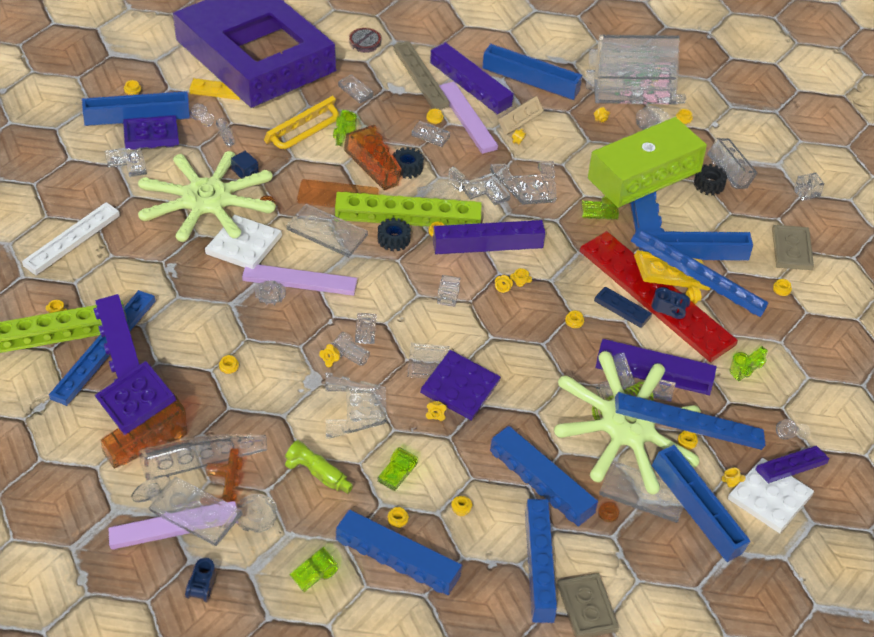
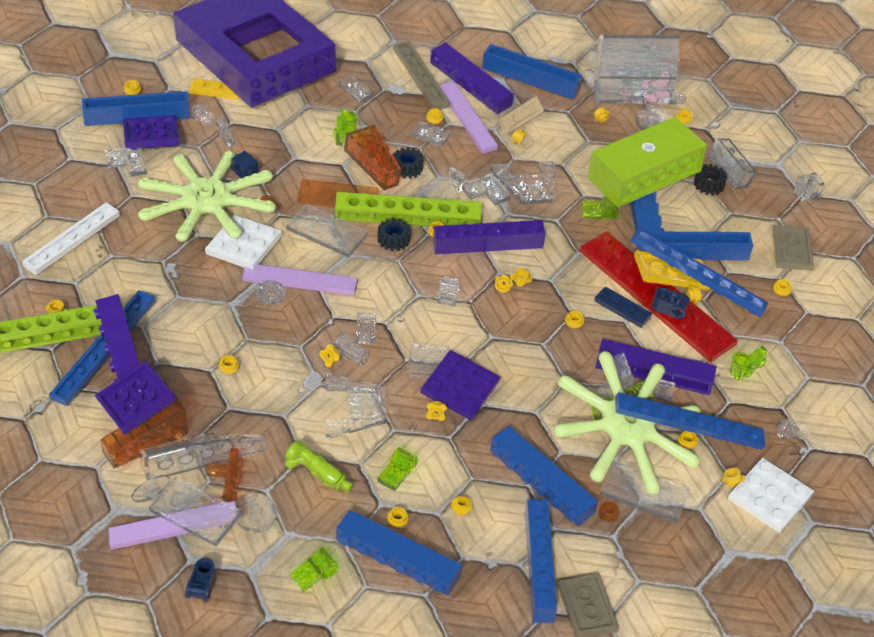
(302, 118): yellow piece -> none
(365, 40): tile -> none
(700, 503): blue brick -> none
(792, 464): dark purple tile -> none

